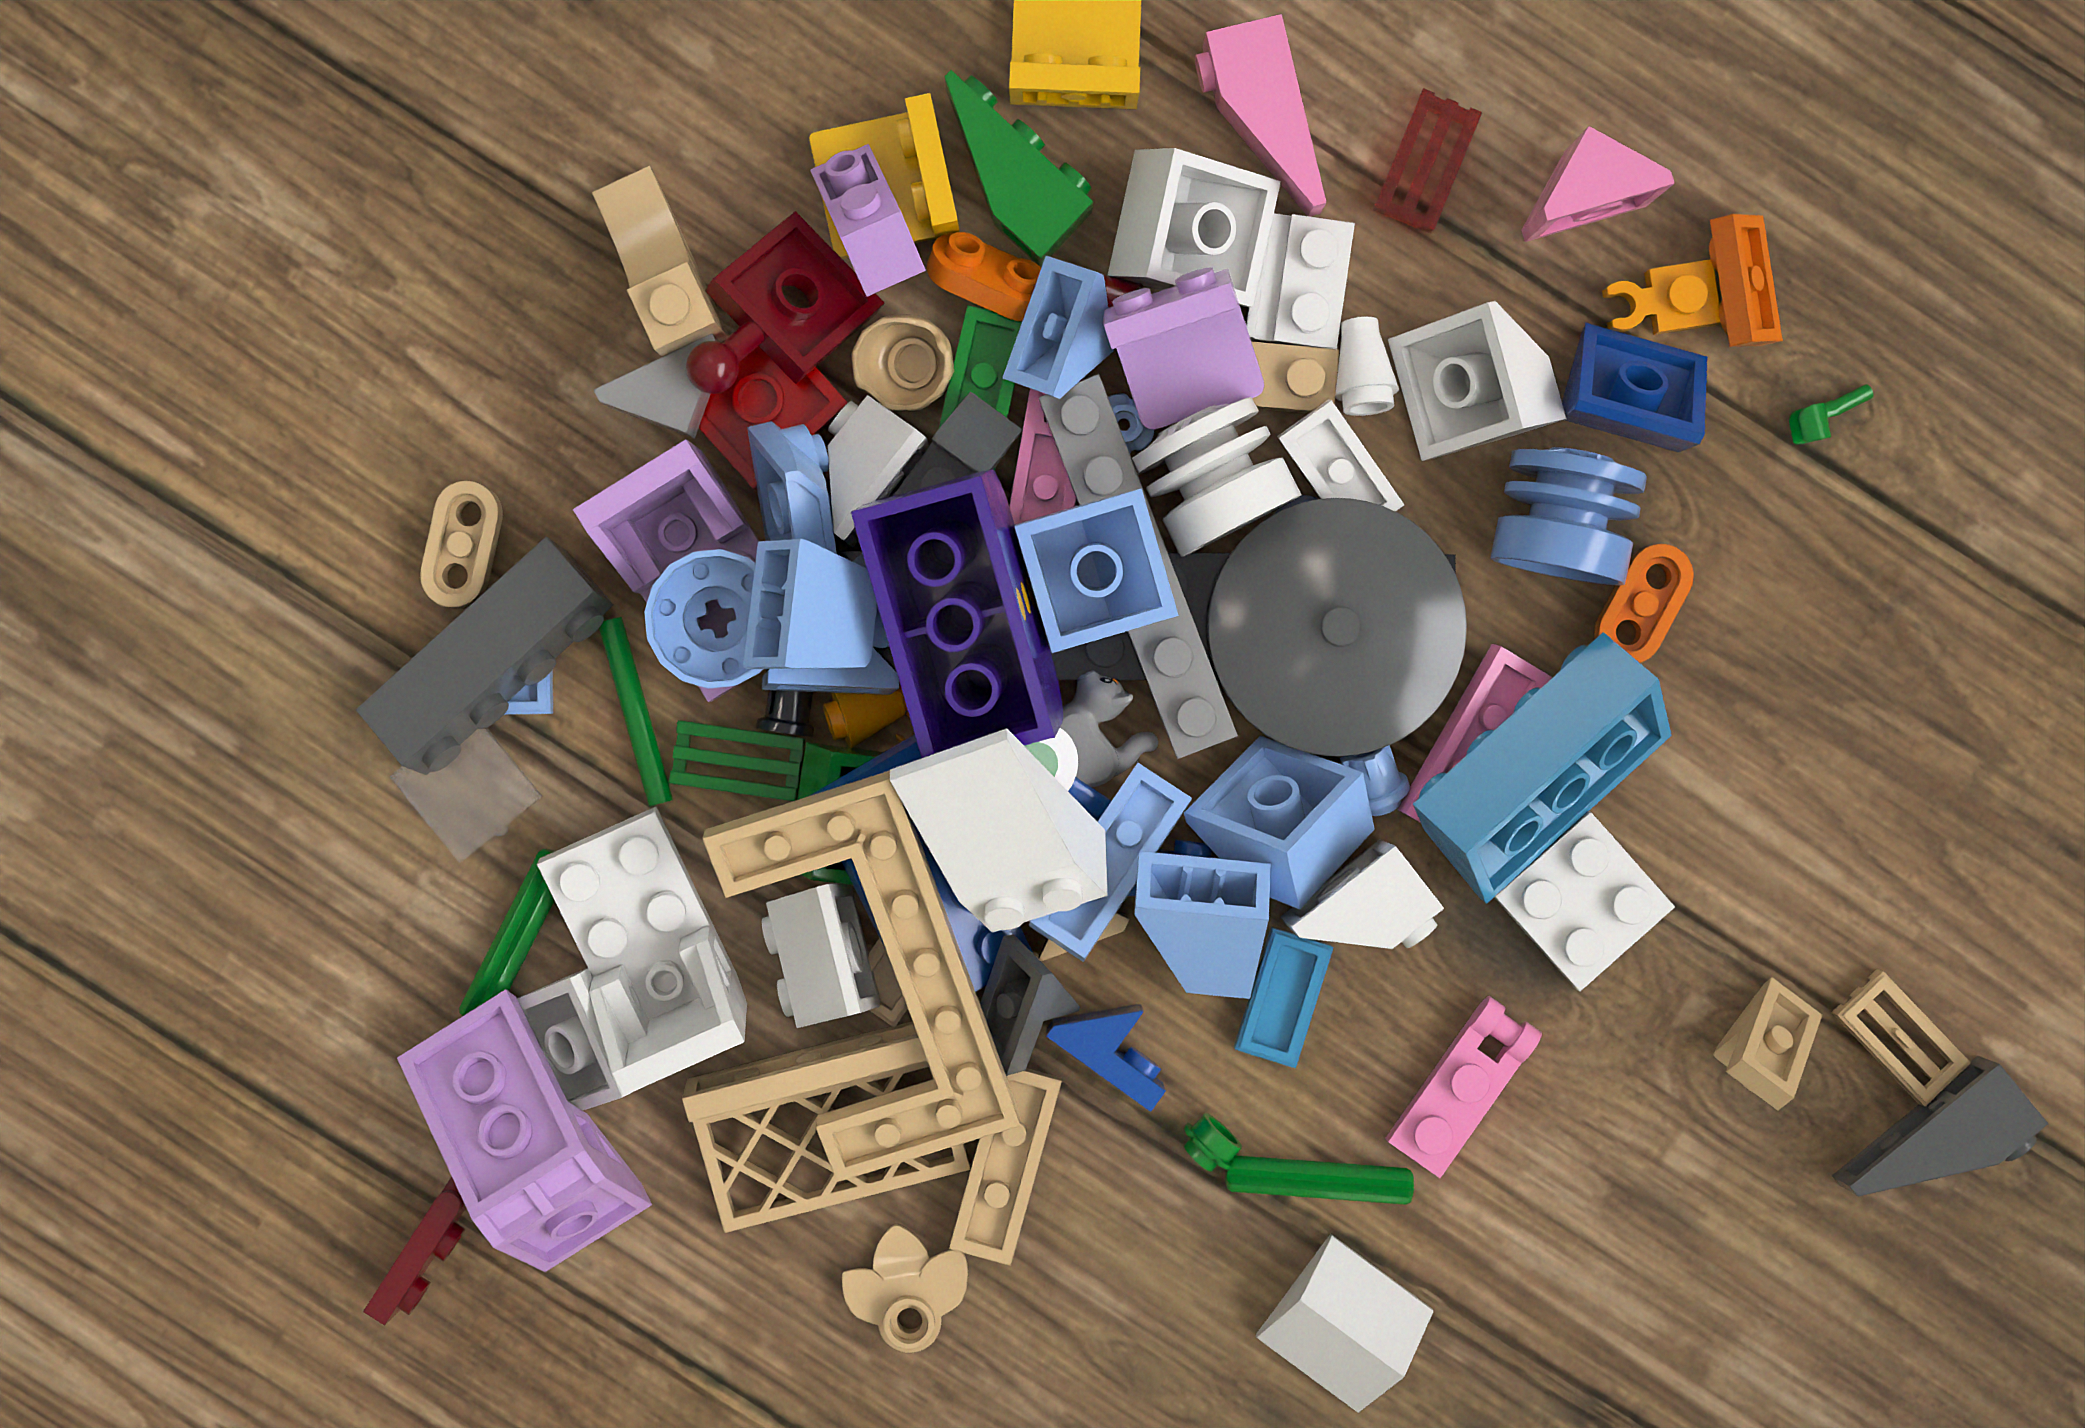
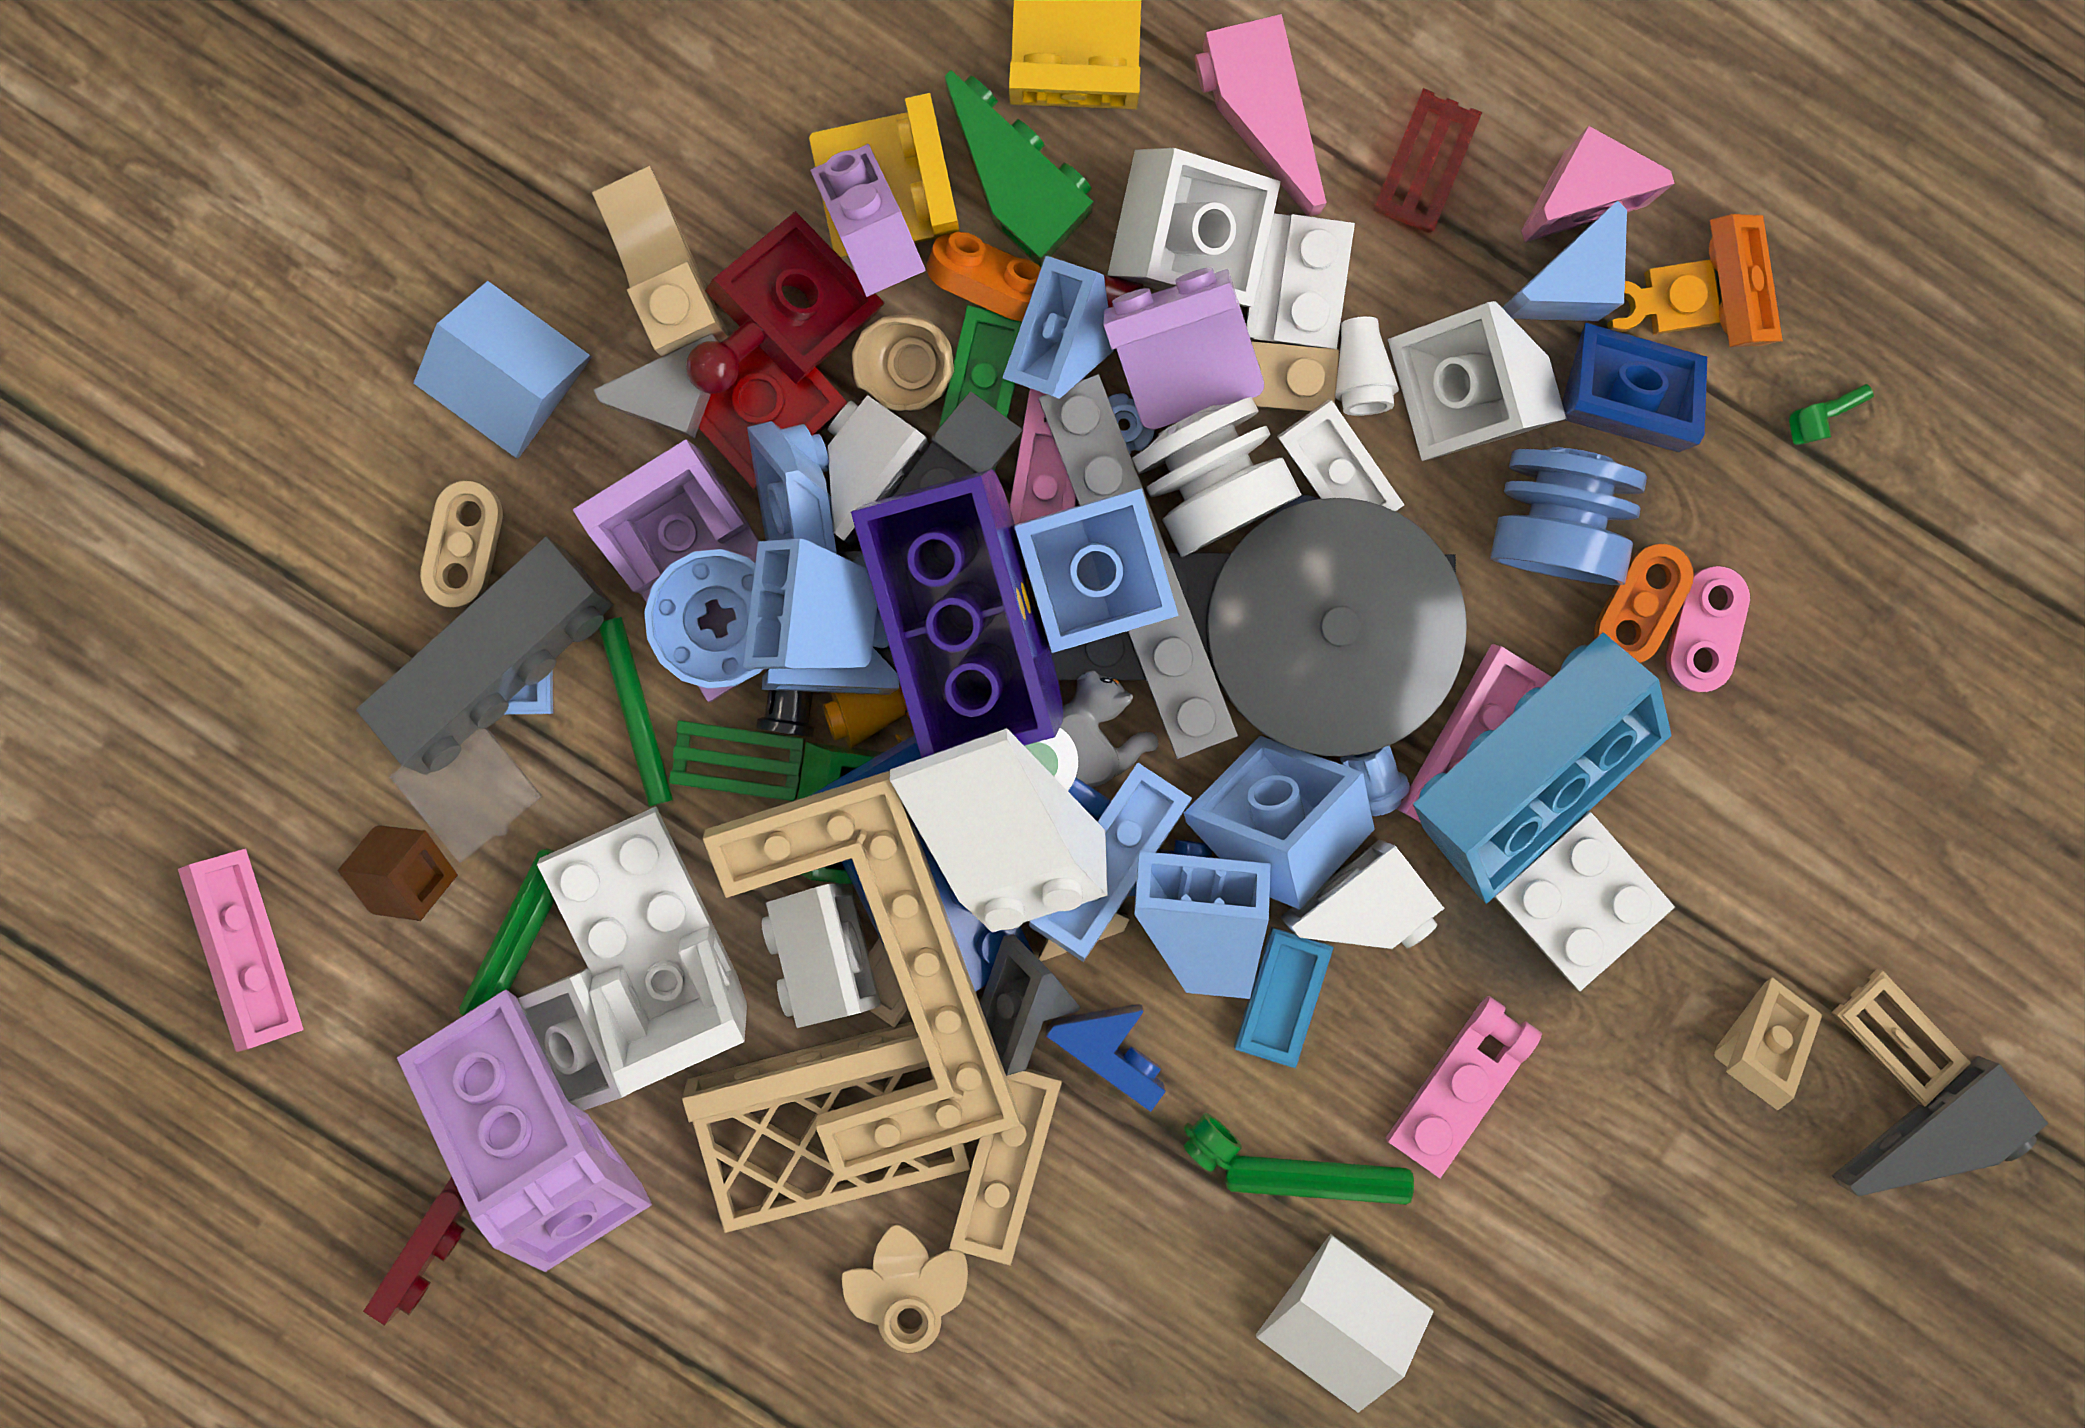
(240, 949): none -> bright pink plate
(398, 872): none -> reddish brown panel
(499, 367): none -> light blue slope
(1583, 279): none -> light blue slope
(1704, 627): none -> bright pink plate

